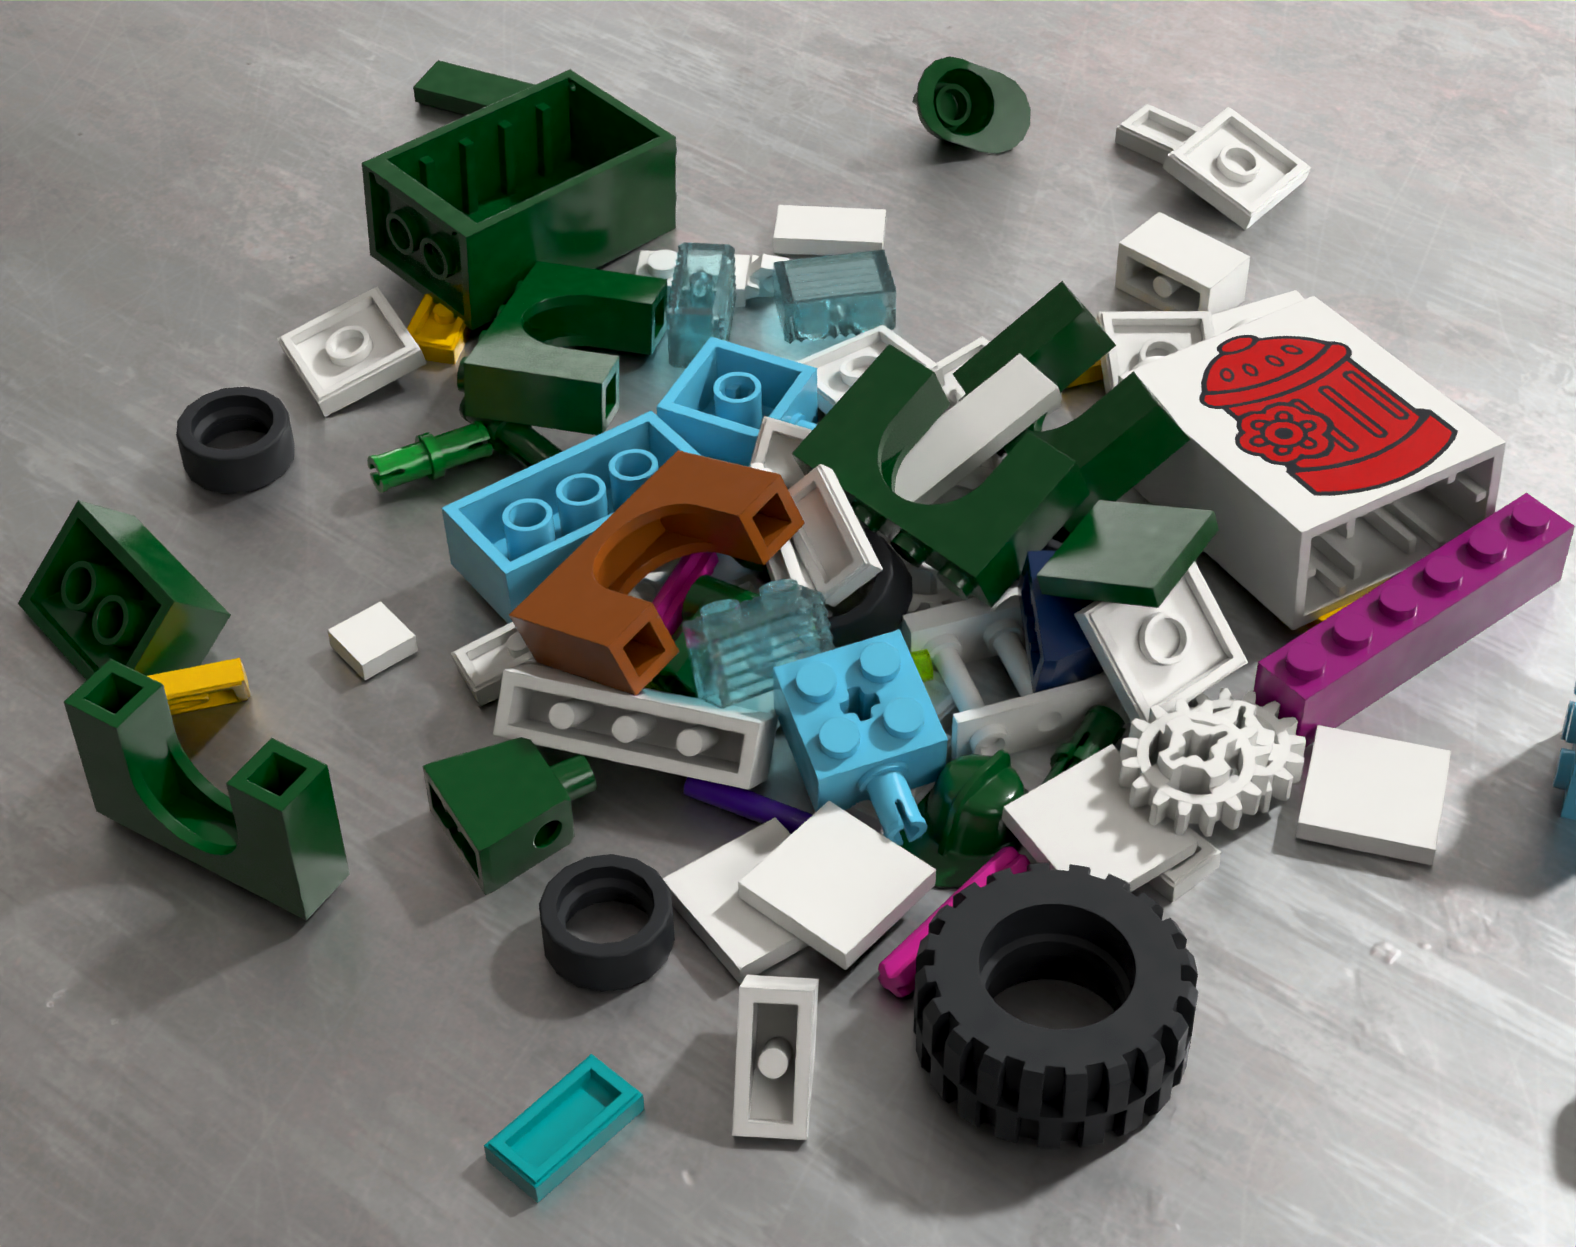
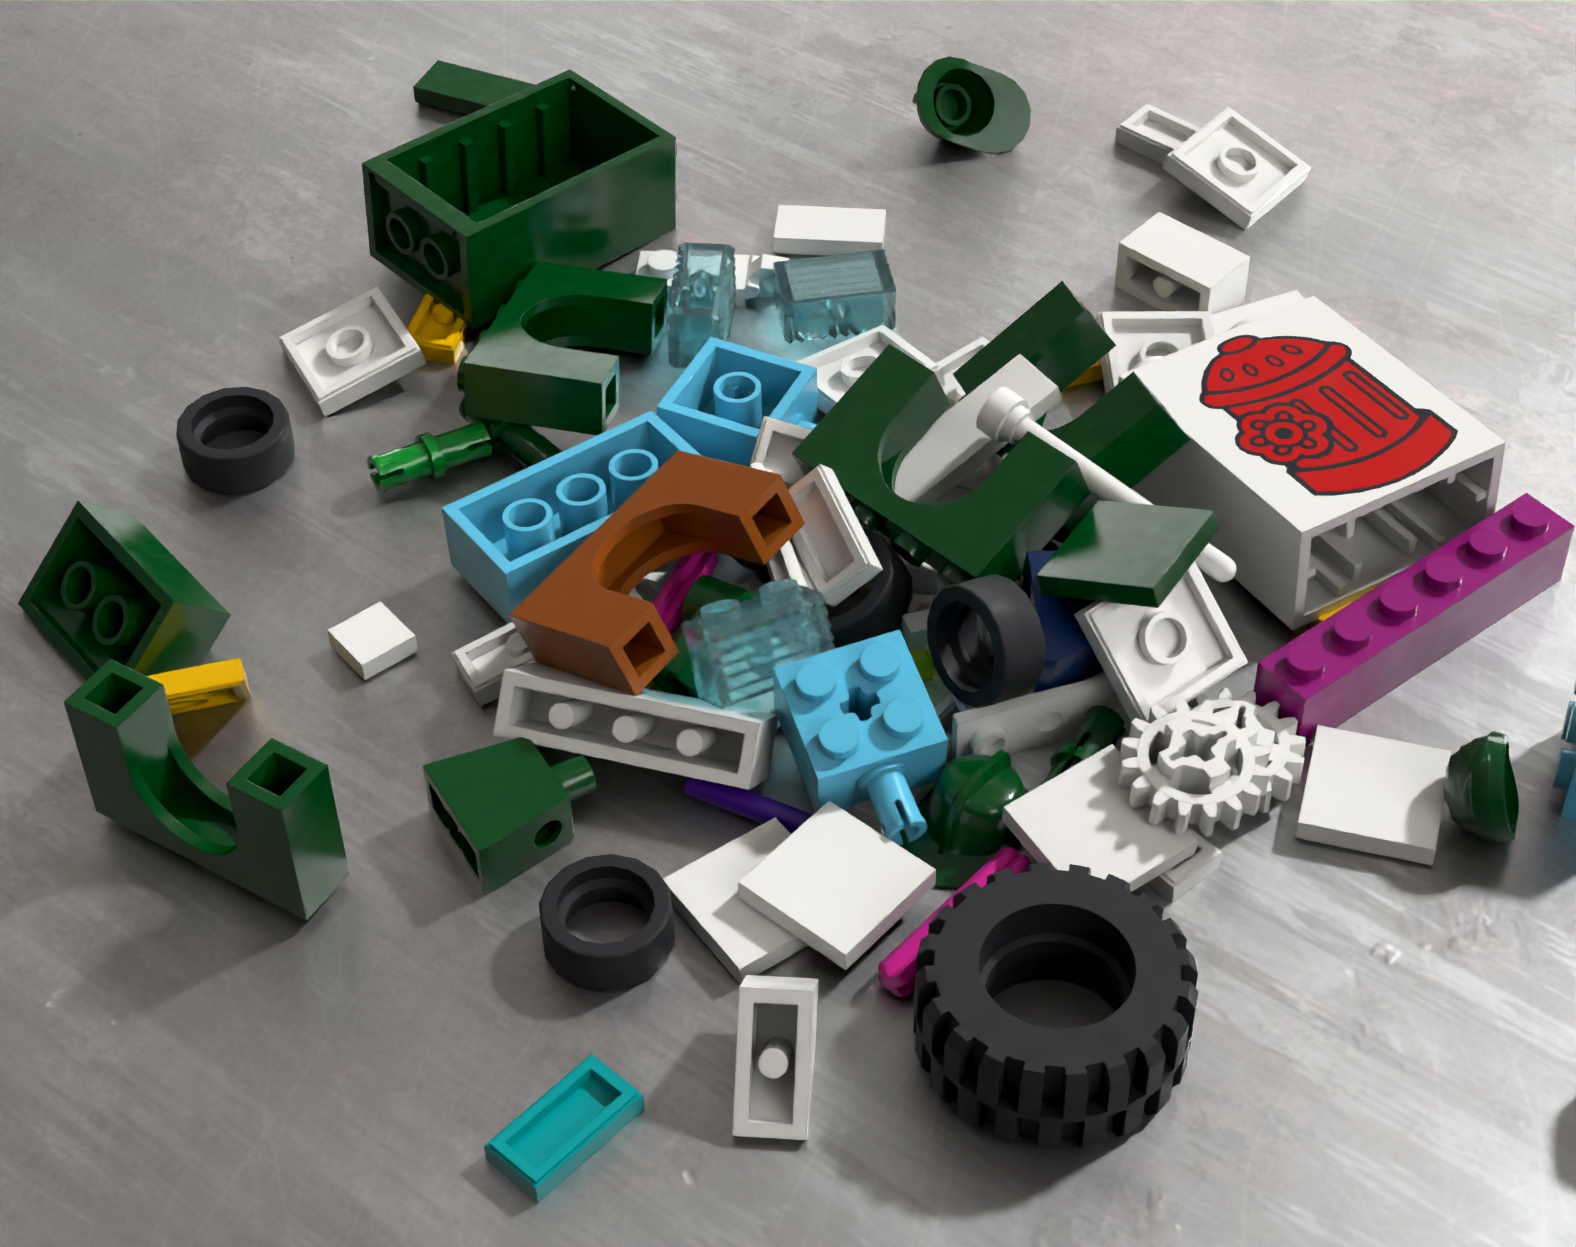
(1008, 419): none -> white piece
(1013, 633): none -> black tyre
(1483, 788): none -> dark green piece

